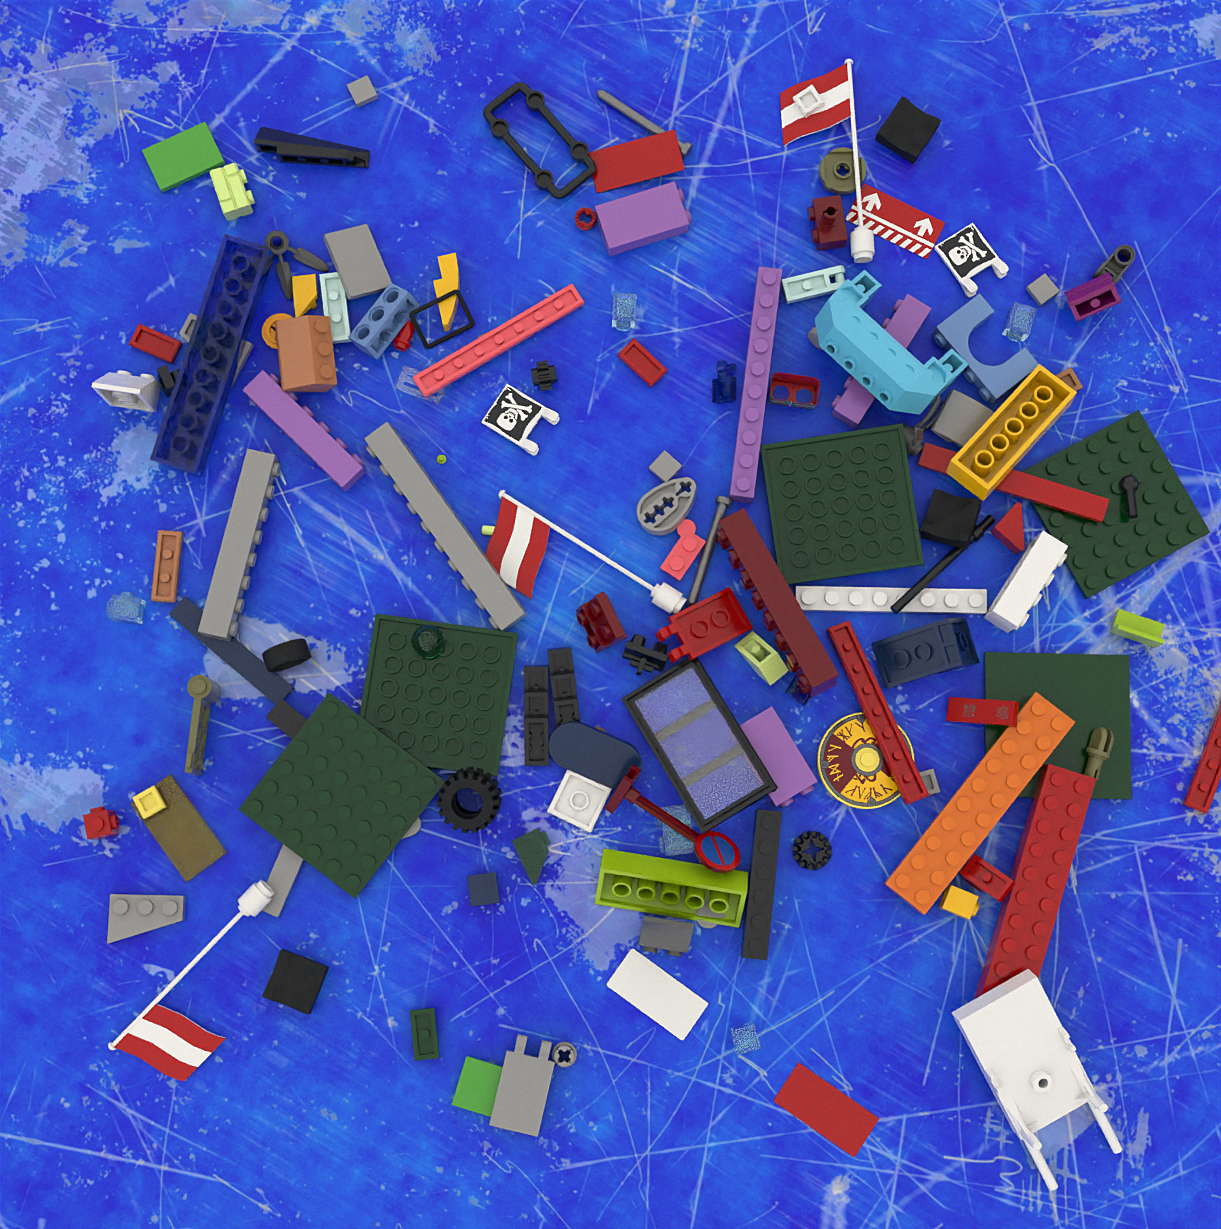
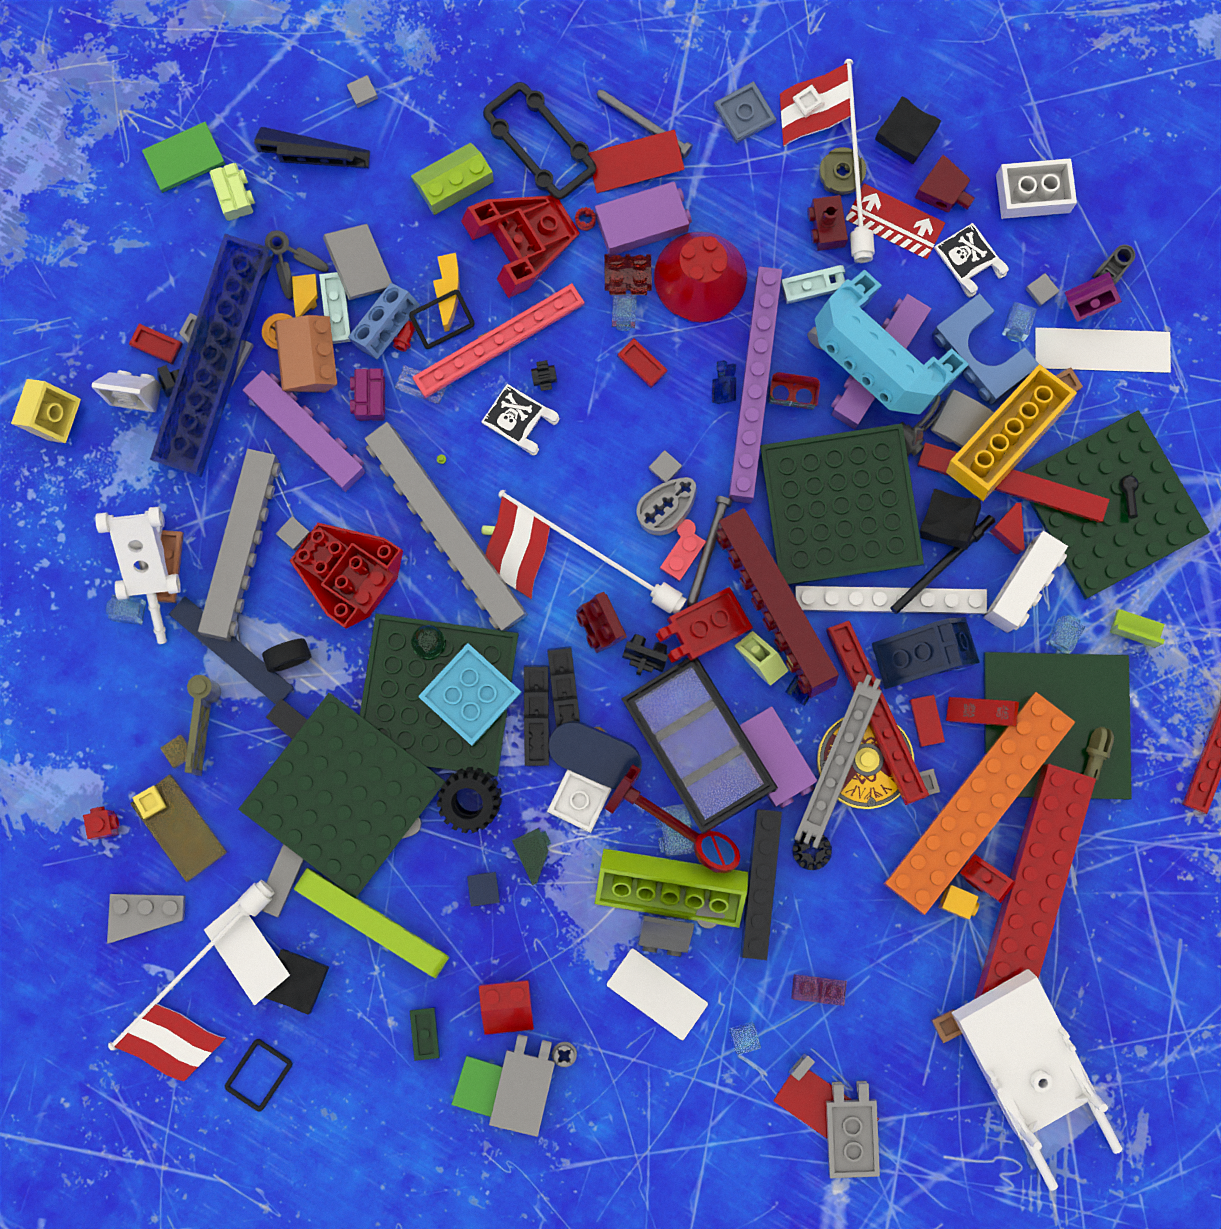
(46, 411): none -> light yellow brick
(139, 540): none -> white piece
(176, 751): none -> clear yellow tile
(241, 1064): none -> black piece
(247, 954): none -> white sticker
(293, 533): none -> light grey tile
(347, 571): none -> red wedge
(368, 394): none -> magenta brick
(371, 923): none -> lime beam
(453, 178): none -> lime slope
(470, 694): none -> medium azure plate
(506, 1007): none -> red slope
(529, 232): none -> red wedge
(628, 274): none -> clear red plate
(700, 276): none -> red cone
(745, 112): none -> sand blue tile
(801, 1067): none -> light grey tile
(819, 990): none -> clear pink slope
(839, 761): none -> light grey hinge
(852, 1133): none -> light grey tile
(927, 720): none -> red tile
(945, 187): none -> dark red torso
(946, 1026): none -> medium nougat tile
(1036, 188): none -> white brick
(1065, 634): none -> clear light blue brick
(1103, 349): none -> white sticker

